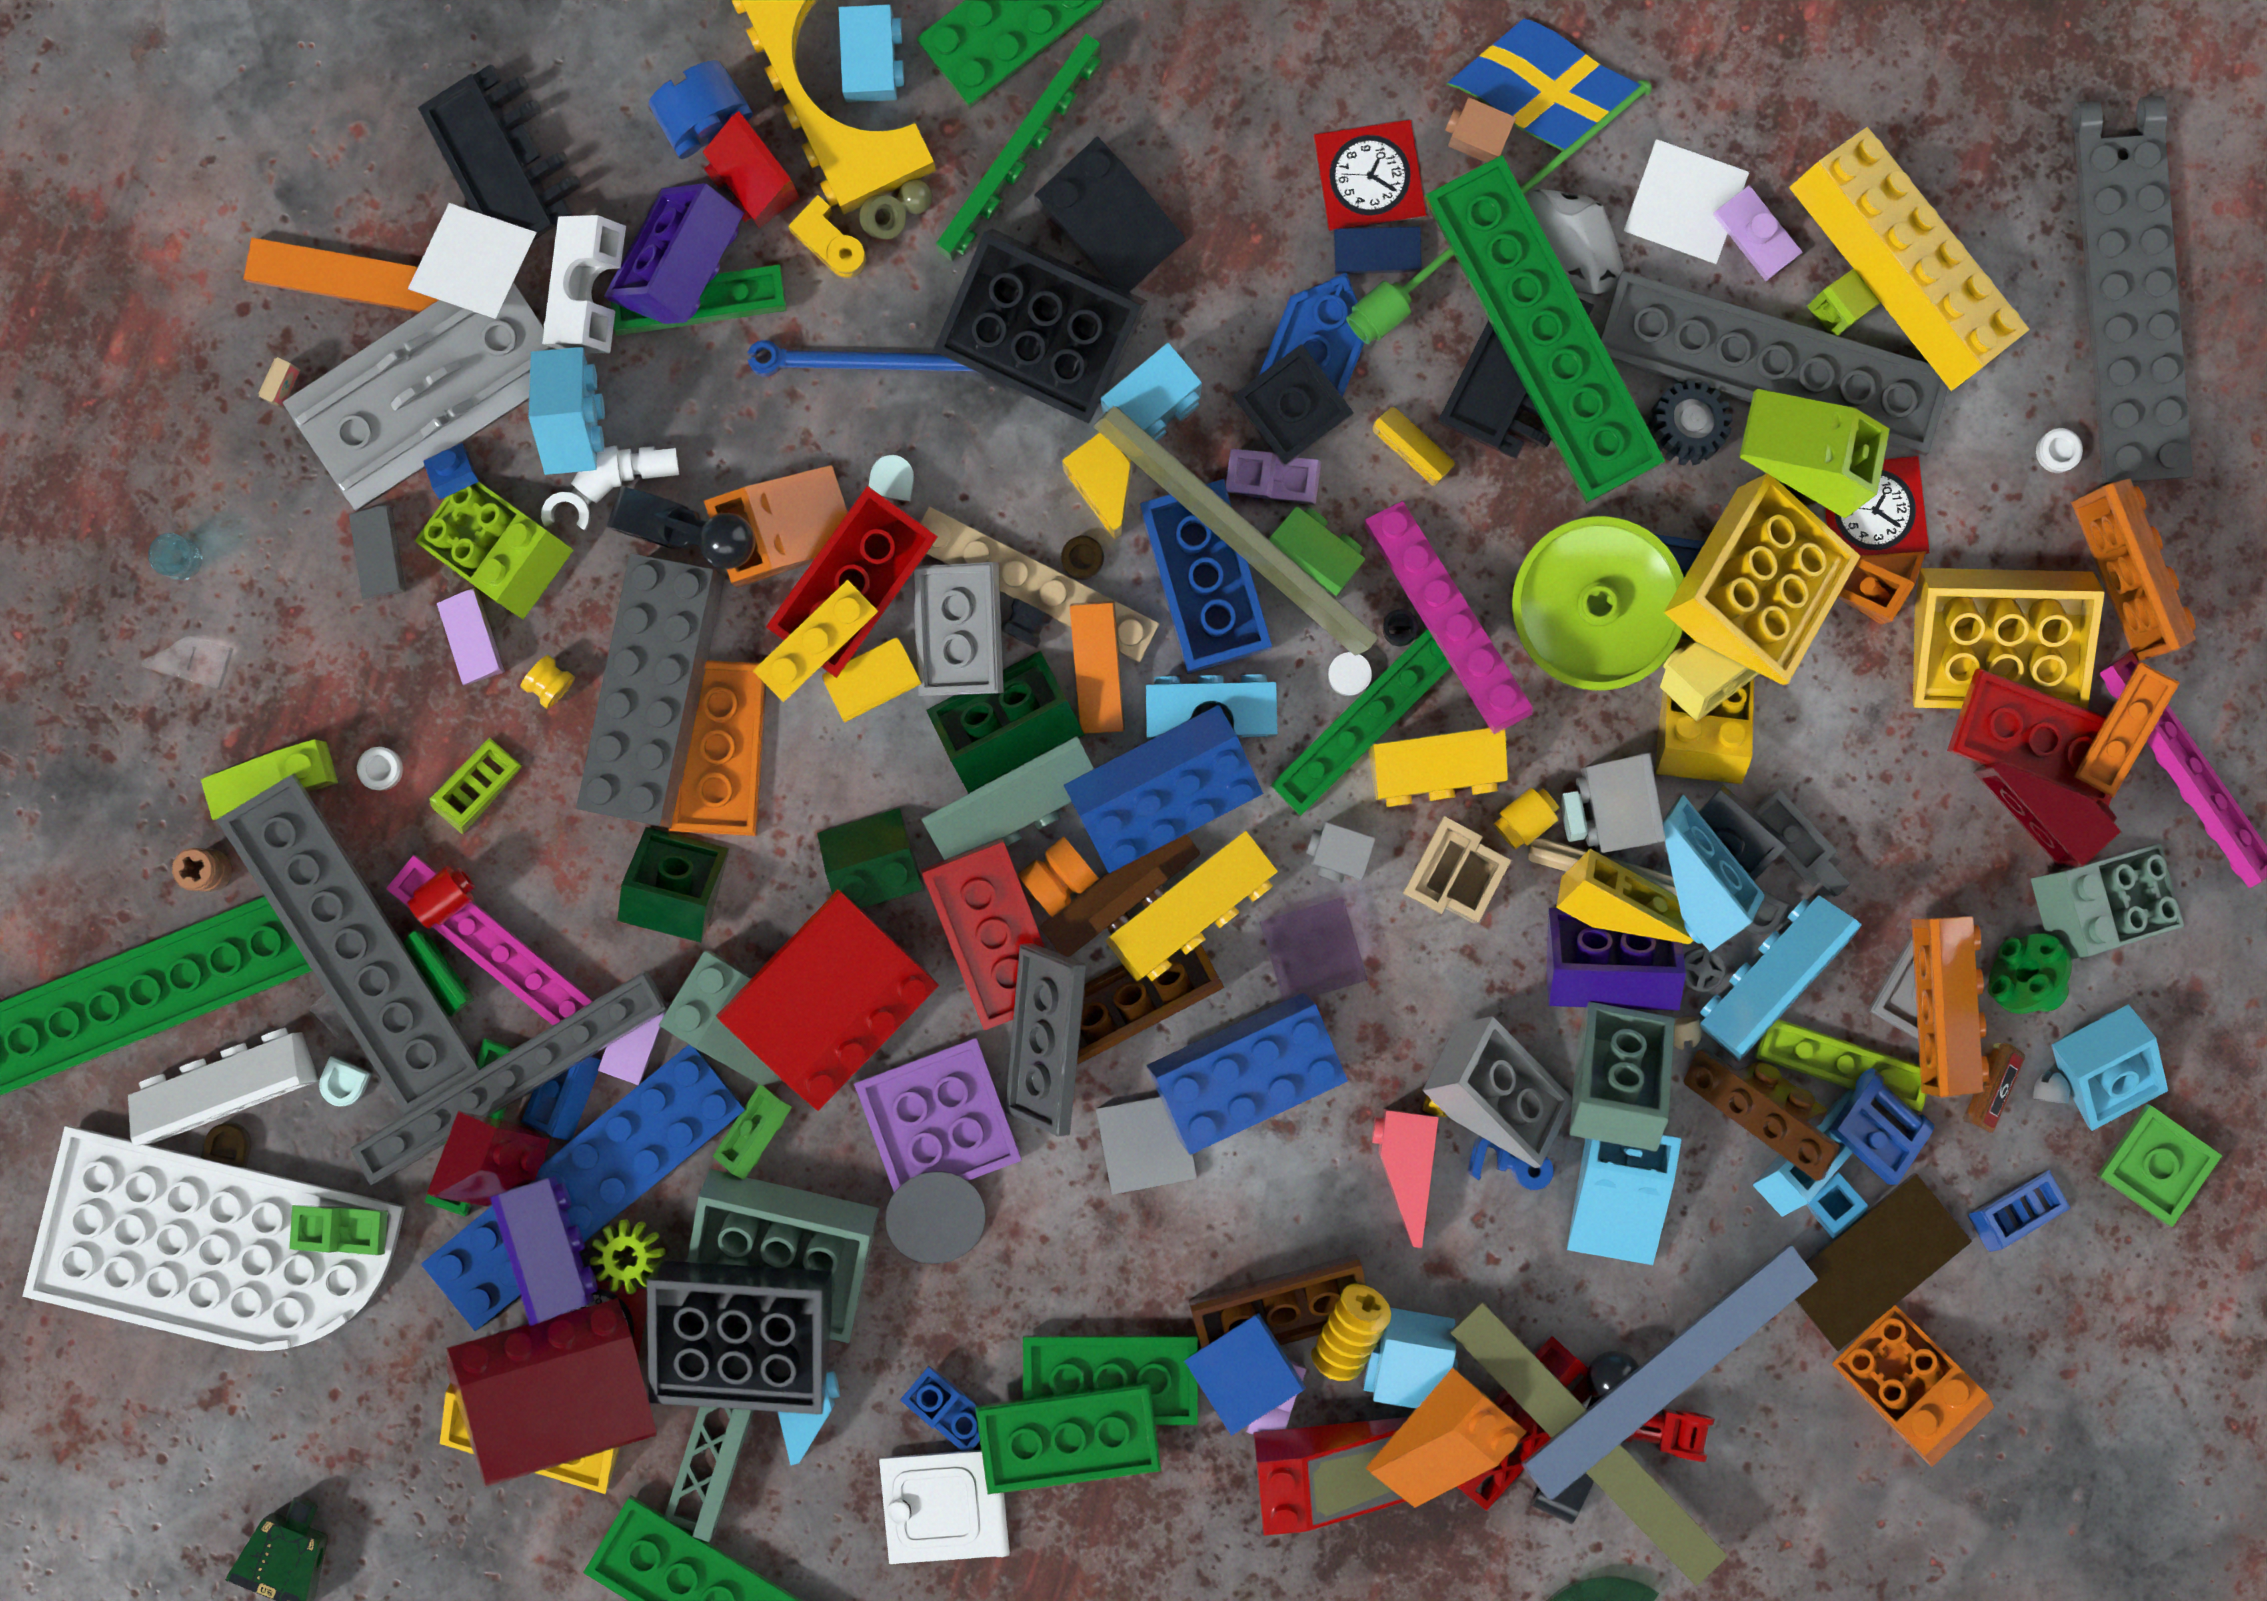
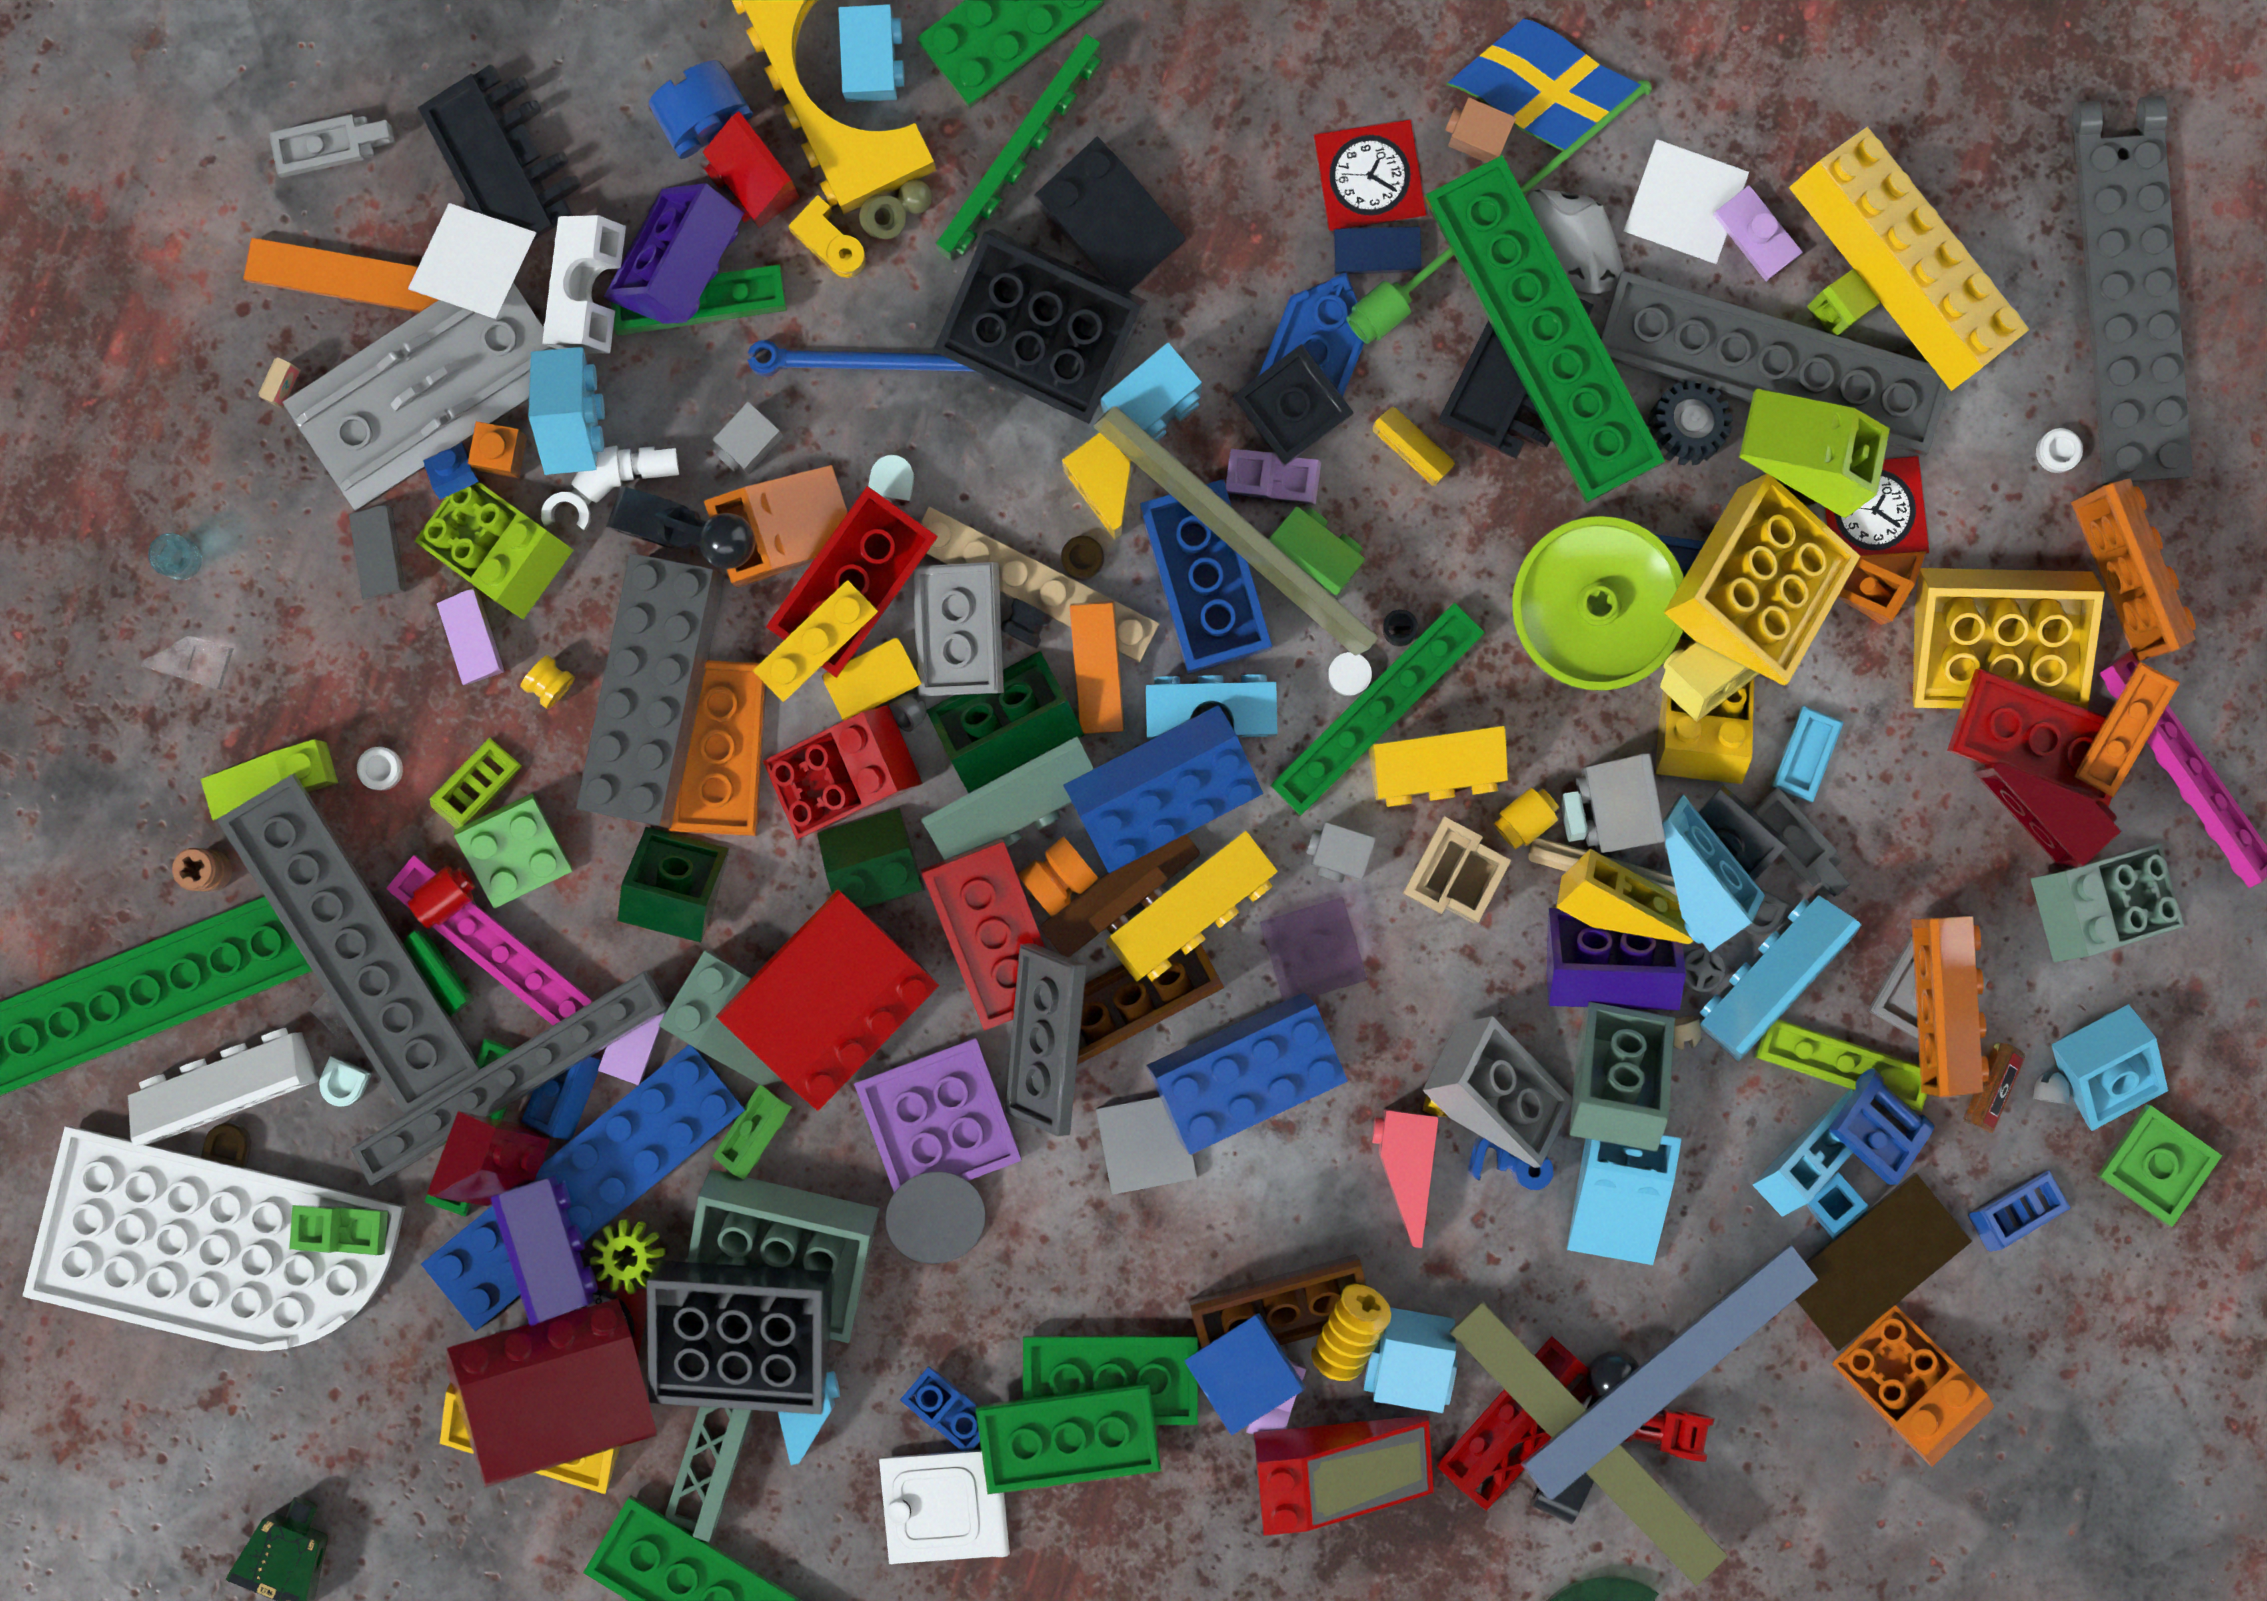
(327, 143): none -> light grey hinge
(497, 449): none -> orange brick
(513, 850): none -> bright green plate
(746, 439): none -> light grey brick
(842, 771): none -> red slope
(908, 711): none -> dark grey hinge
(1445, 1442): orange slope -> none
(1448, 617): dark pink plate -> none
(1767, 1108): reddish brown bracket -> none
(1807, 754): none -> medium azure tile
(2031, 974): green plate -> none

